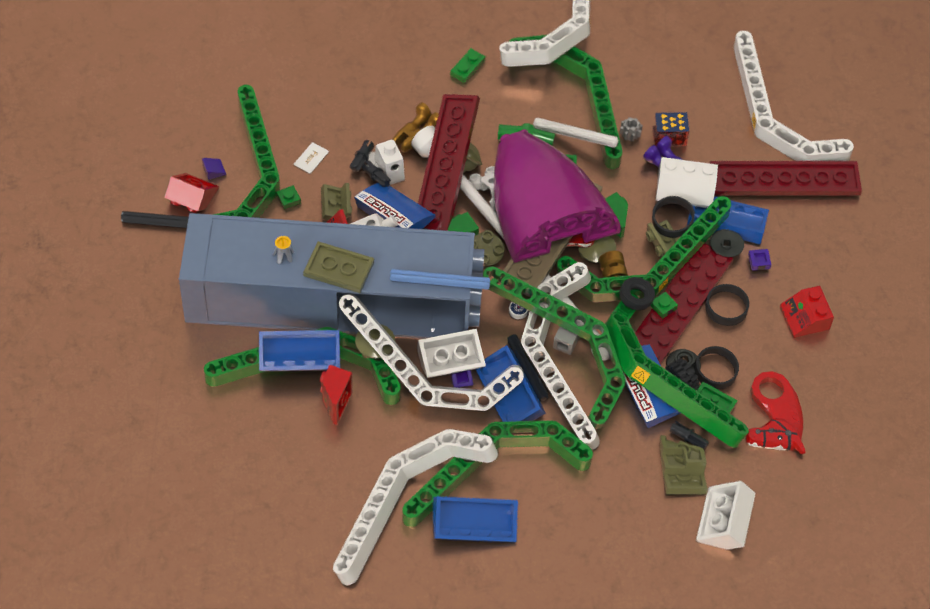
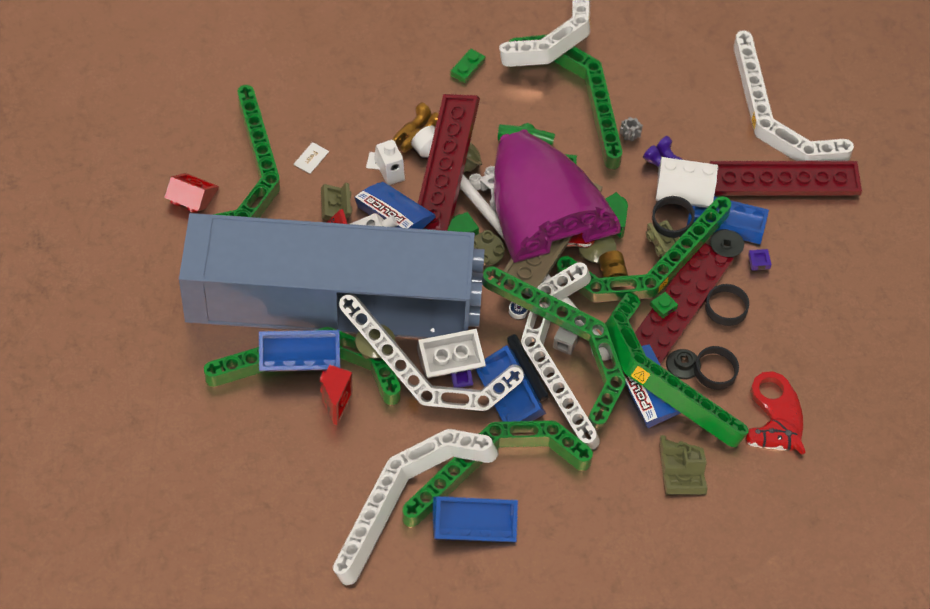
(154, 219): black axle -> none
(213, 168): dark purple slope -> none
(283, 246): piece -> none
(288, 197): green plate -> none
(338, 267): olive tile -> none
(361, 156): black axle -> none
(376, 174): black axle -> none
(439, 279): medium blue axle -> none
(575, 132): white axle -> none
(642, 285): black tyre -> none
(672, 125): piece -> none
(684, 372): black tyre -> none
(688, 435): black axle -> none
(719, 398): green plate -> none
(726, 515): white slope -> none
(807, 312): red slope -> none

